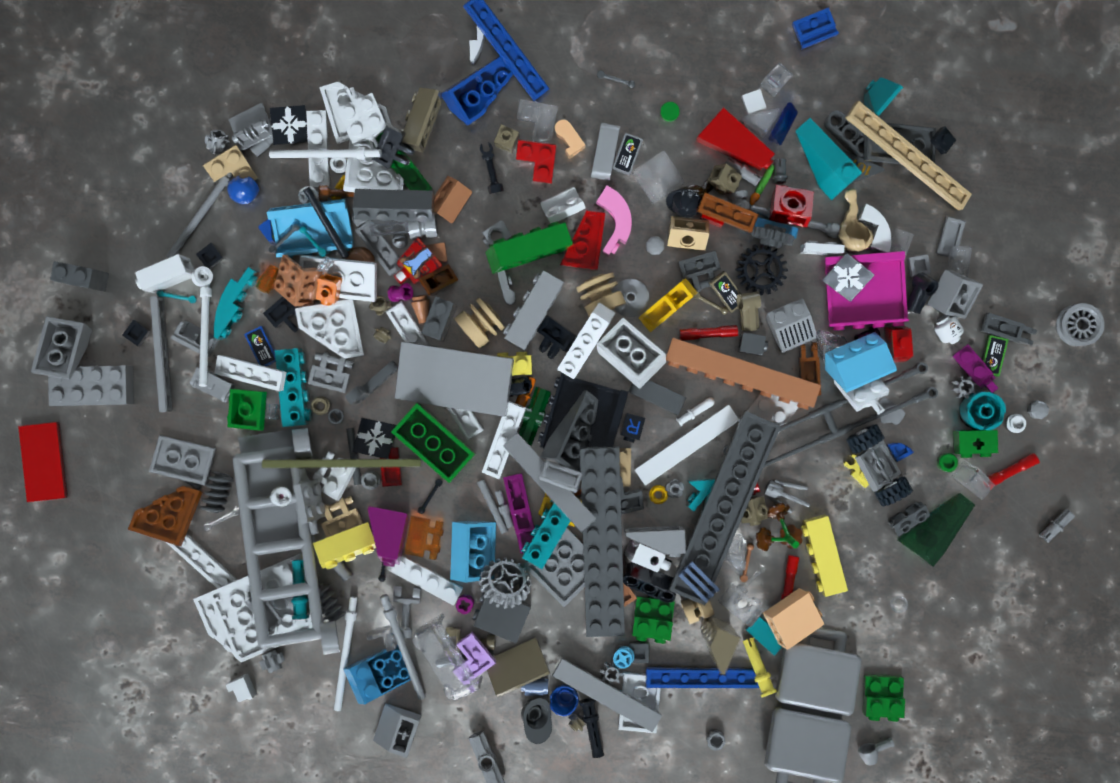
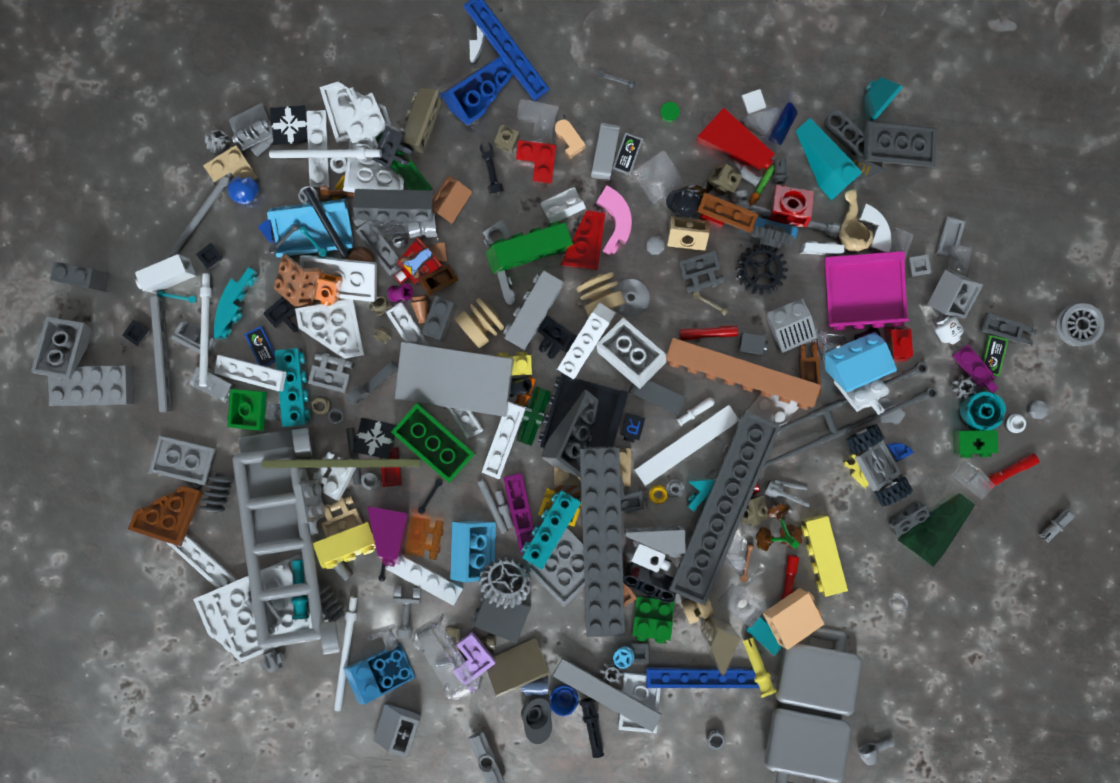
(42, 462): red tile -> none
(202, 276): white tile -> none
(207, 527): clear hinge -> none
(242, 688): white panel -> none
(266, 281): clear orange cone -> none
(281, 496): white tile -> none
(325, 266): clear bush -> none
(390, 614): light grey bar -> none
(462, 609): magenta bush -> none
(560, 476): light grey tile -> none
(563, 498): light grey tile -> none
(576, 723): dark tan plate -> none
(668, 305): yellow slope -> none
(710, 594): sand blue tile -> none
(725, 290): tile -> none
(748, 305): dark tan piece -> none
(776, 79): clear slope -> none
(815, 28): blue plate -> none
(848, 277): sticker -> none
(883, 697): green plate -> none
(908, 155): tan plate -> none
(923, 288): black piece -> none
(943, 140): black plate -> none
(947, 462): green tile -> none

